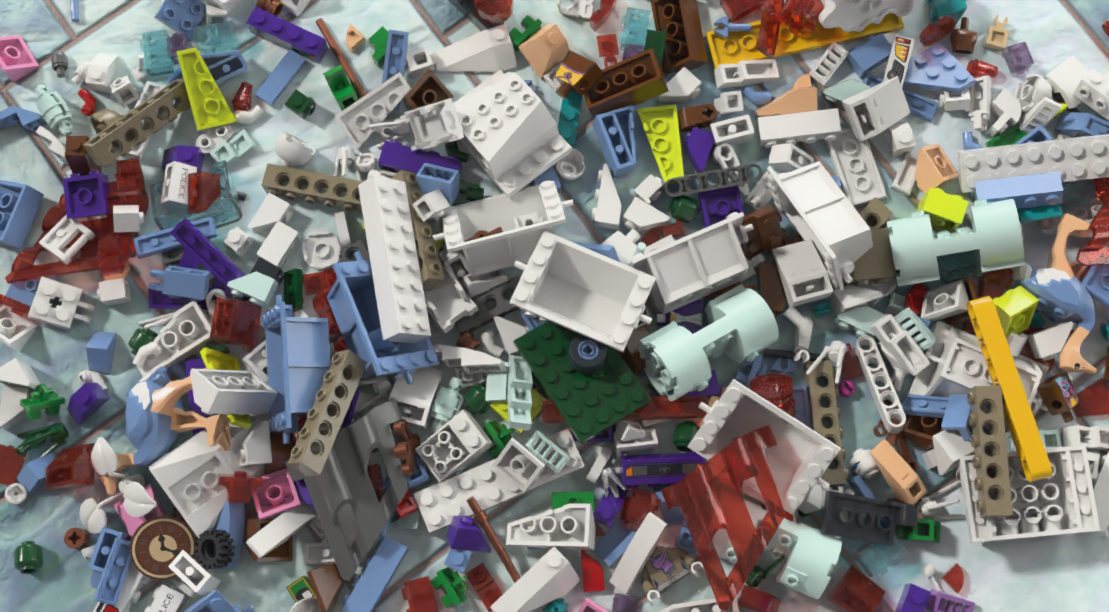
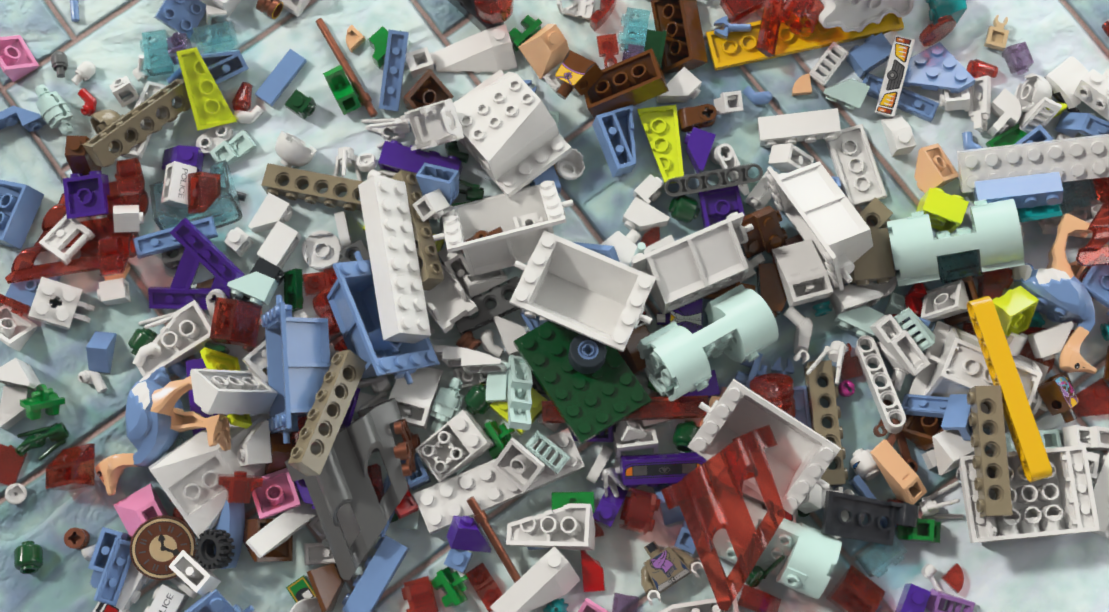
(34, 473): medium blue slope -> none
(56, 146): white slope -> none
(86, 402): dark purple slope -> none
(102, 72): white slope -> none
(136, 502): white plant -> none
(182, 282): medium blue hinge -> none
(287, 35): dark purple brick -> none
(372, 109): white wing -> none
(570, 117): teal plate -> none
(609, 205): white slope -> none
(613, 544): medium blue panel -> none
(638, 552): white slope -> none
(675, 229): clear red bush -> none
(733, 130): white slope -> none
(745, 73): white slope -> none
(787, 354): black bar -> none
(793, 101): light nougat slope -> none
(876, 108): white slope -> none
(904, 179): white tile -> none
(963, 39): reddish brown piece -> none

